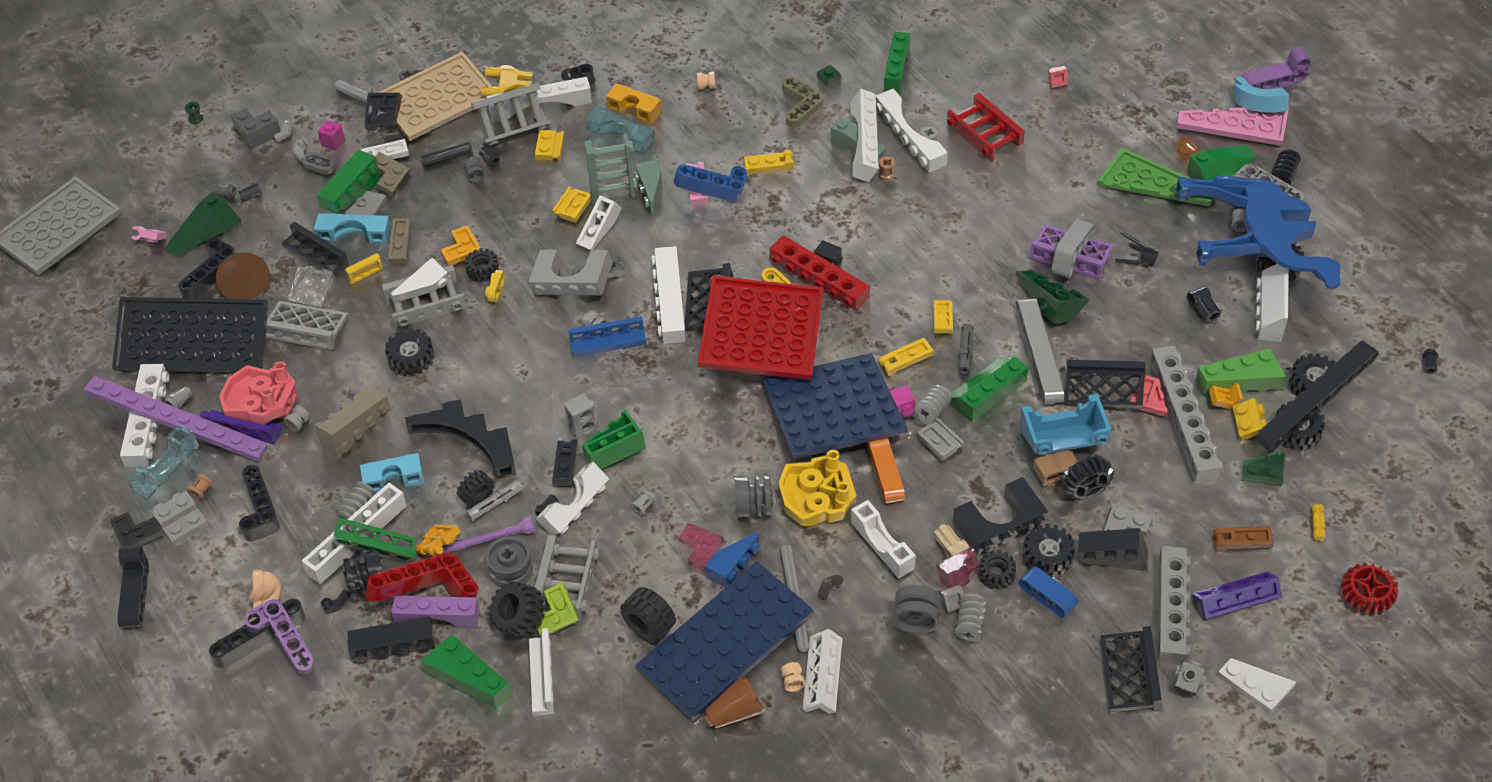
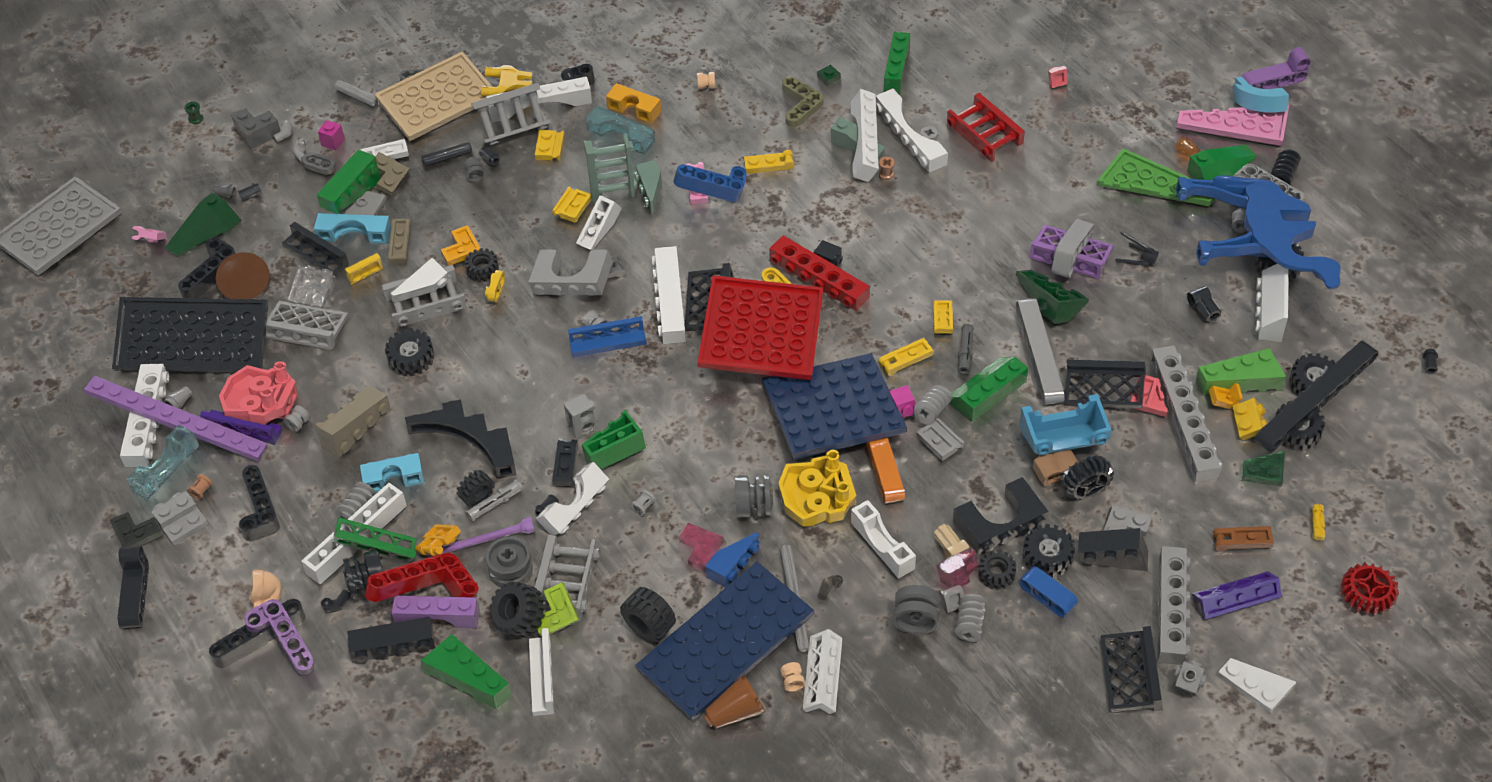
(382, 109): black plate -> none

